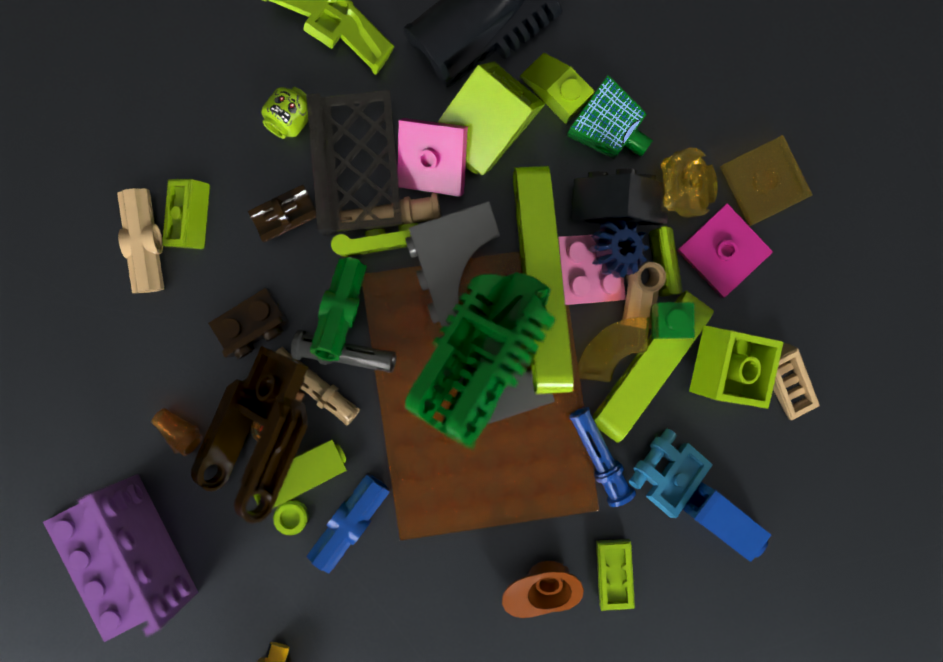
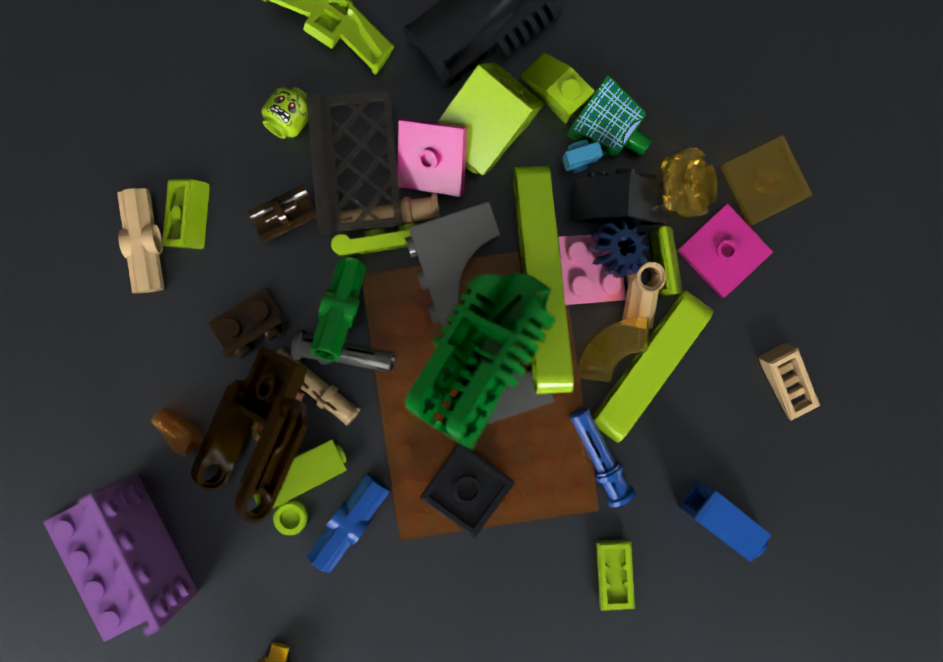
(467, 489): none -> black plate
(543, 591): dark orange piece -> none
(580, 155): none -> dark azure plate
(673, 320): green brick -> none
(679, 478): dark azure plate -> none
(736, 367): lime brick -> none

